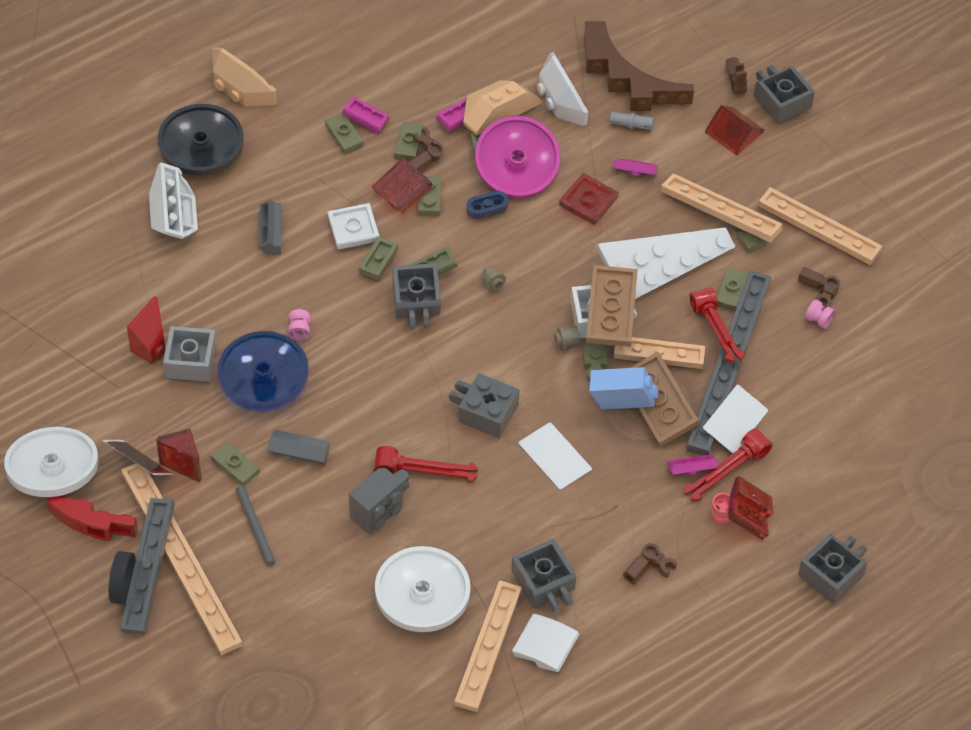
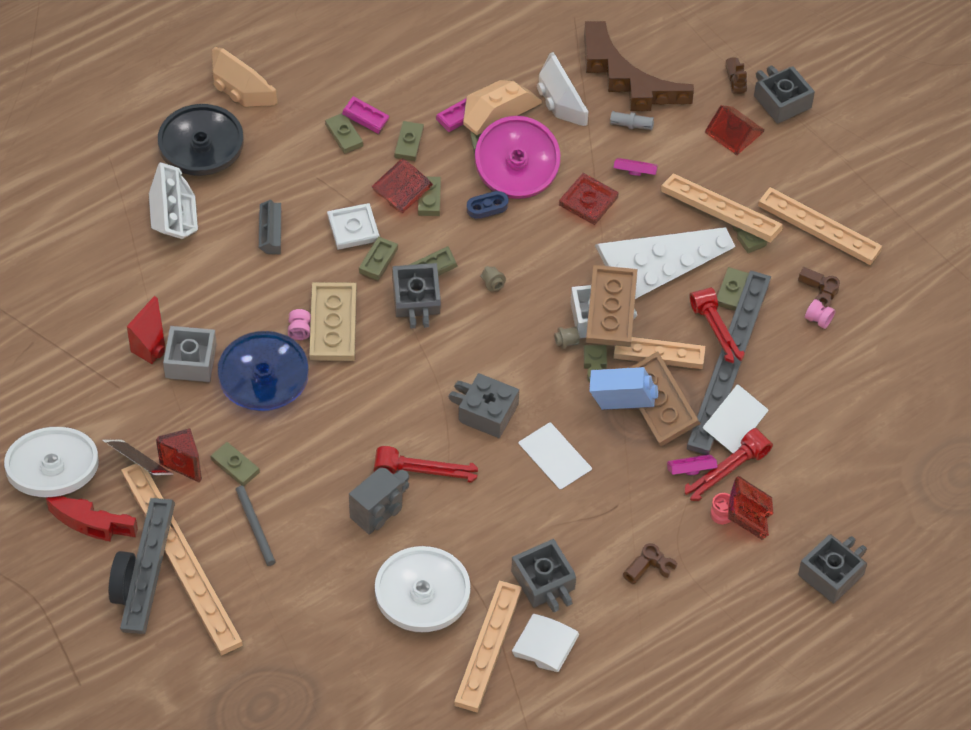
(299, 446): dark grey piece -> none
(333, 321): none -> tan plate
(432, 150): reddish brown bar -> none

